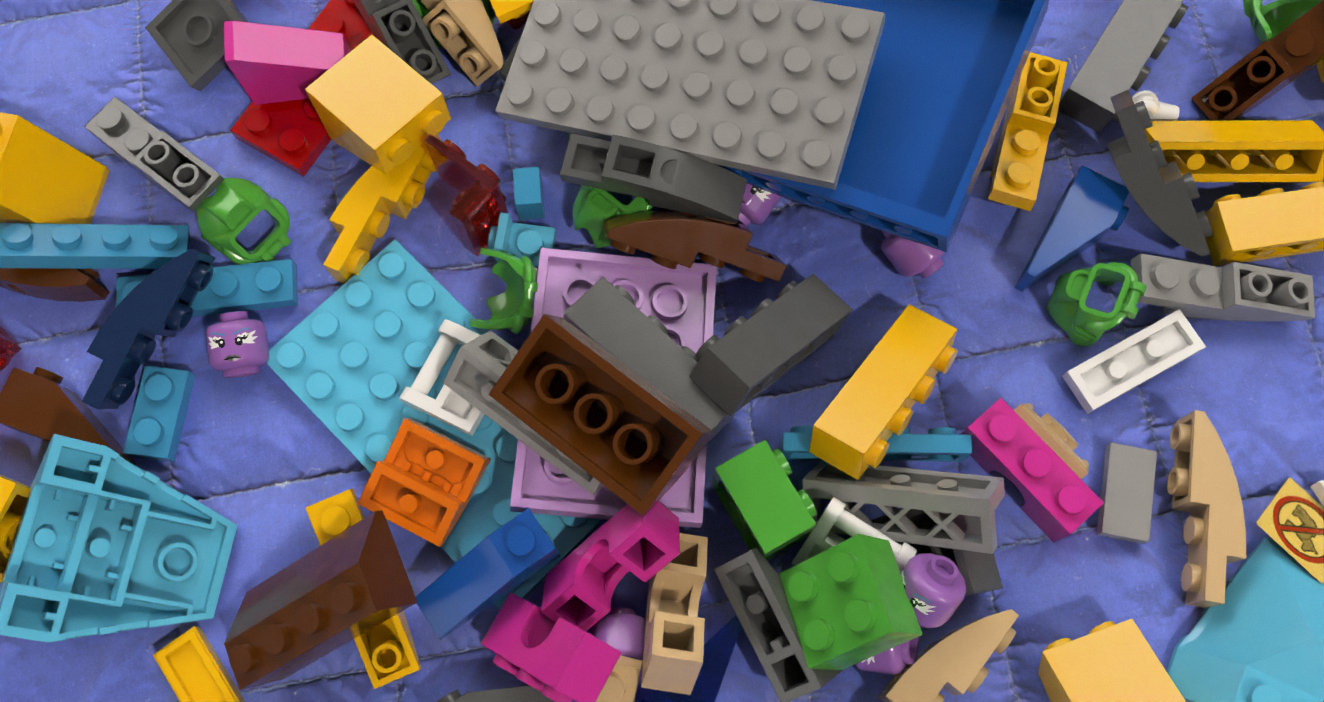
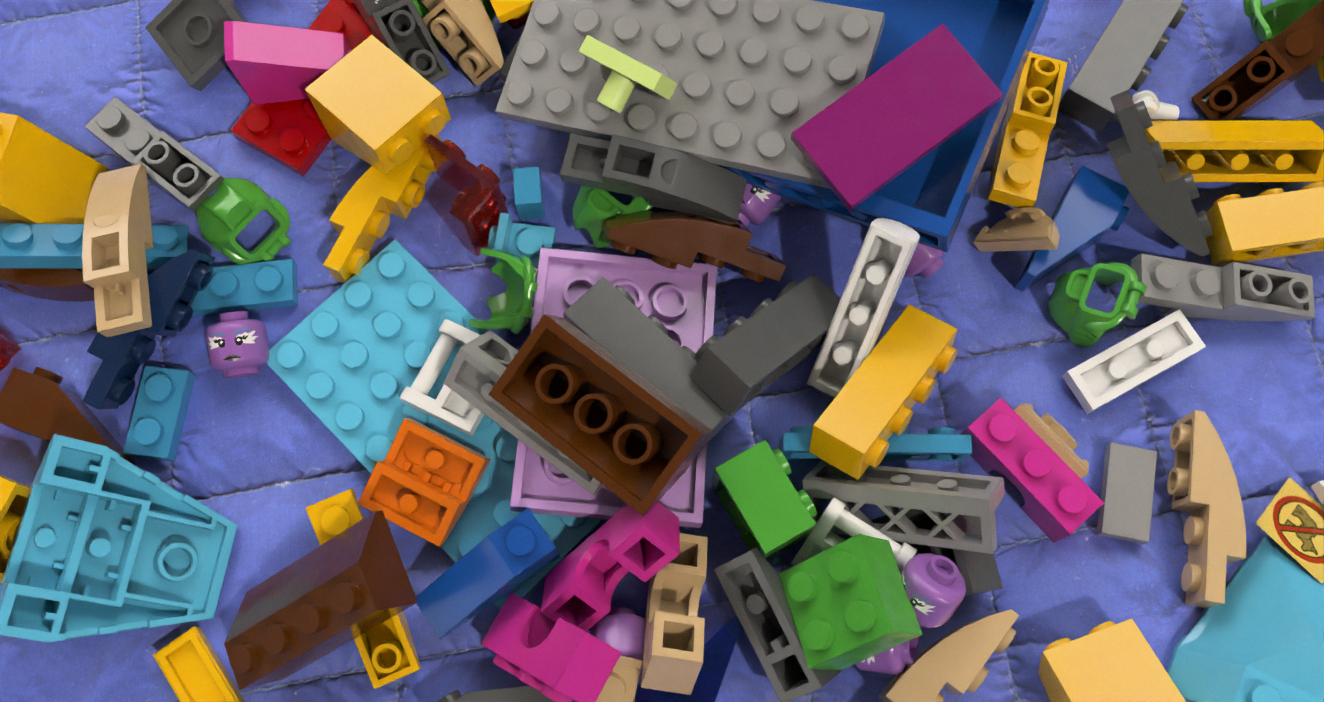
(114, 250): none -> tan slope
(624, 75): none -> yellowish green tile
(864, 303): none -> white brick
(896, 116): none -> magenta tile
(1021, 231): none -> tan plate

